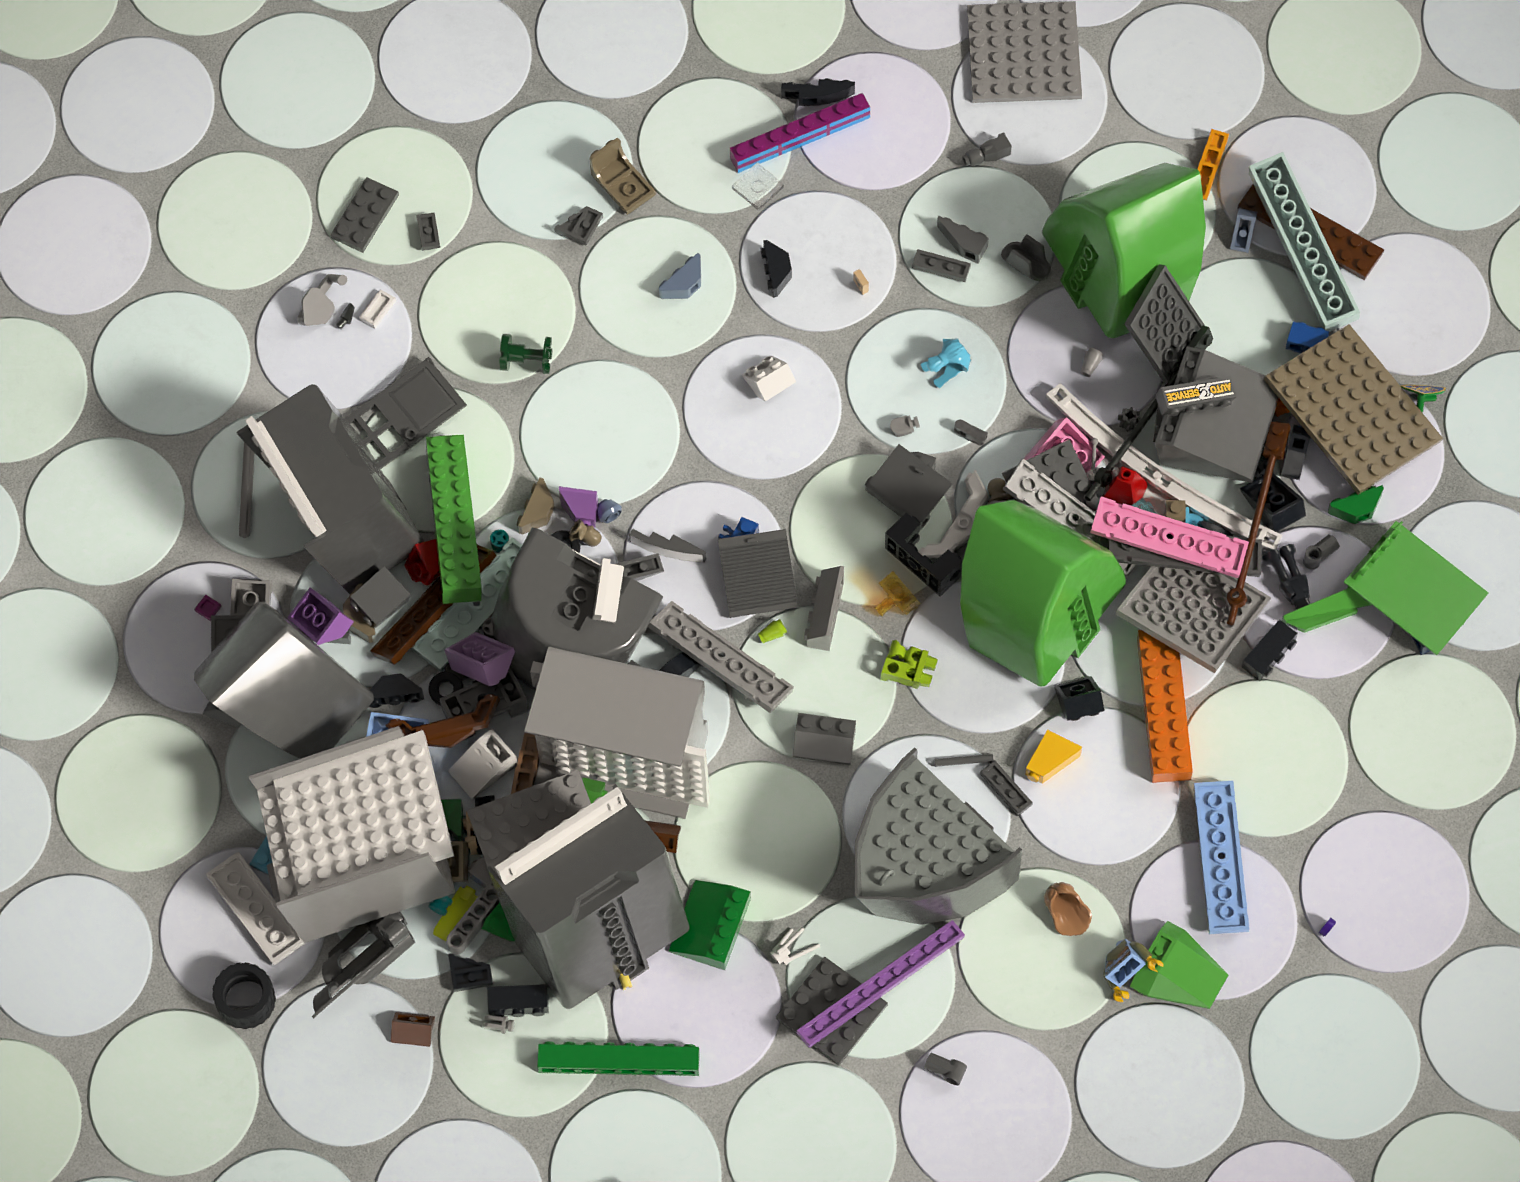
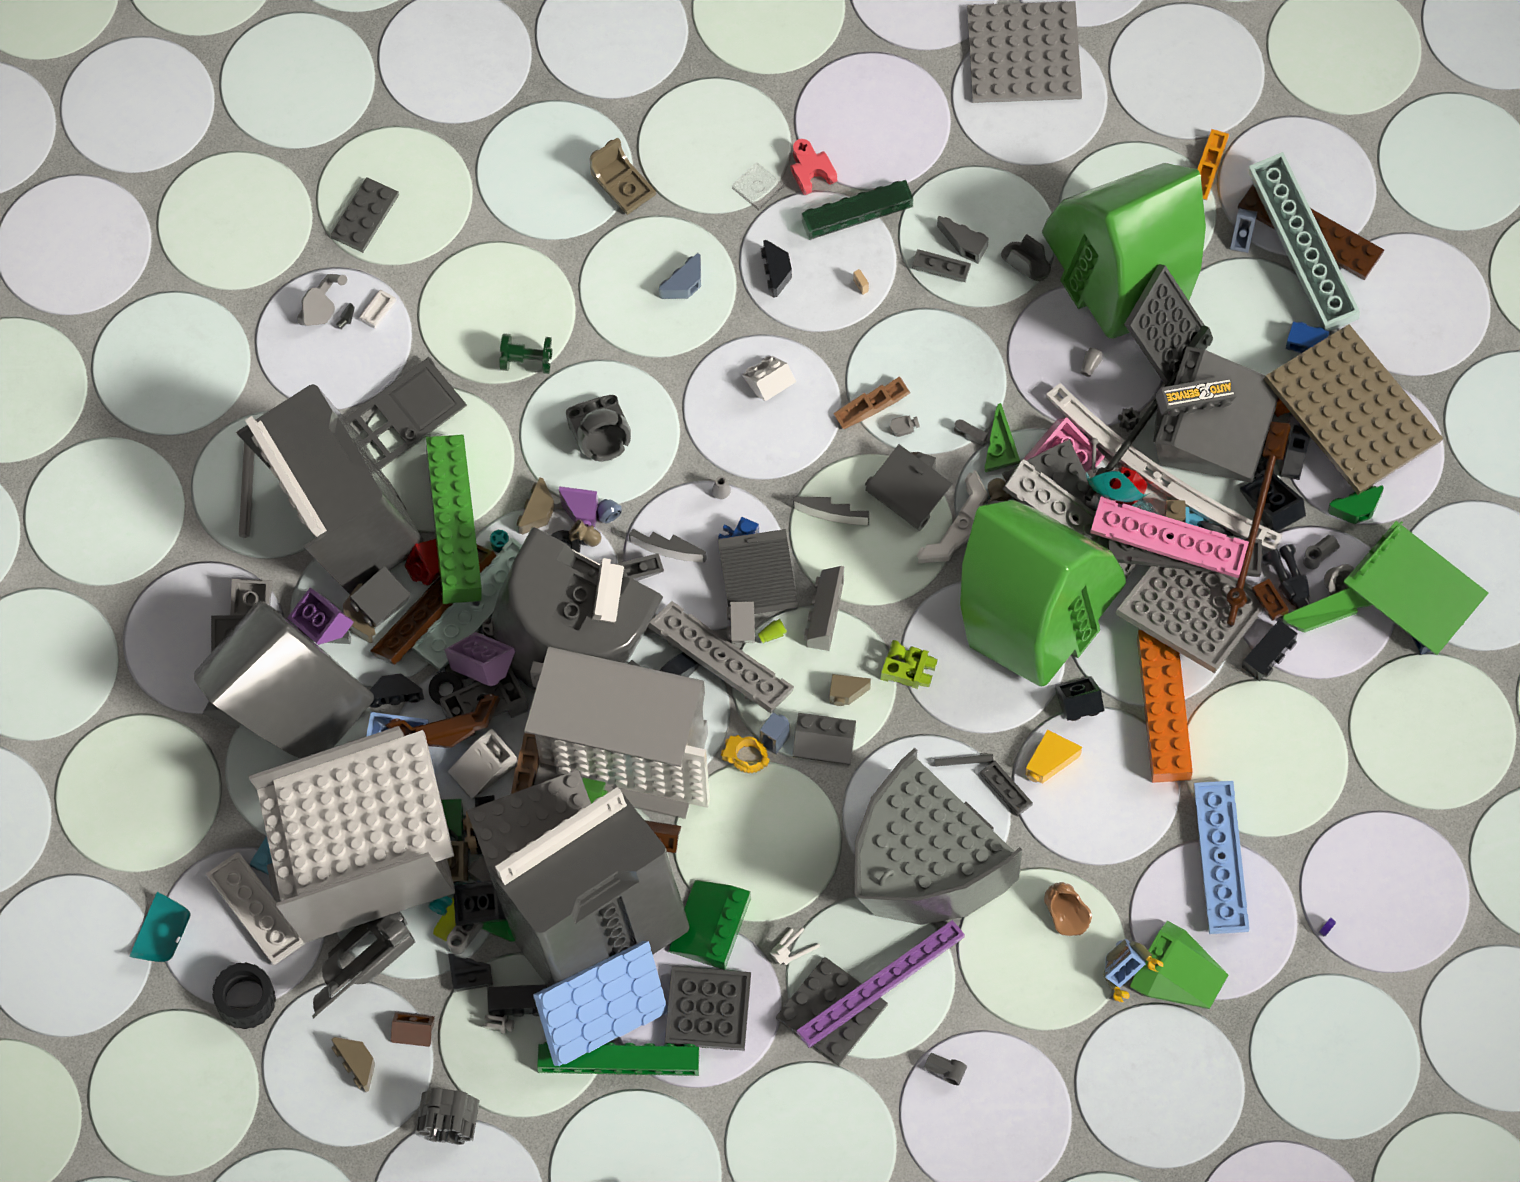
(161, 928): none -> teal piece
(207, 607): magenta tile -> none
(356, 1060): none -> dark tan slope
(428, 231): dark grey plate -> none
(446, 1111): none -> dark grey piece
(477, 904): none -> black slope
(580, 225): dark grey wing -> none
(599, 427): none -> dark grey piece
(601, 1003): none -> light blue piece
(708, 1008): none -> dark grey plate
(721, 488): none -> light grey cone
(733, 746): none -> yellow piece
(742, 622): none -> light grey brick
(775, 732): none -> sand blue piece
(800, 132): magenta brick -> none
(810, 165): none -> coral piece
(823, 509): none -> slope
(824, 93): black slope -> none
(847, 689): none -> dark tan slope
(857, 209): none -> clear green brick
(872, 403): none -> medium nougat slope
(897, 595): clear yellow brick -> none
(901, 542): black plate -> none
(952, 357): medium azure piece -> none
(989, 151): dark grey piece -> none
(1001, 447): none -> bright green wing
(1125, 493): none -> teal piece
(1270, 599): none -> reddish brown panel
(1335, 578): none -> light grey hat
(1425, 393): shield -> none

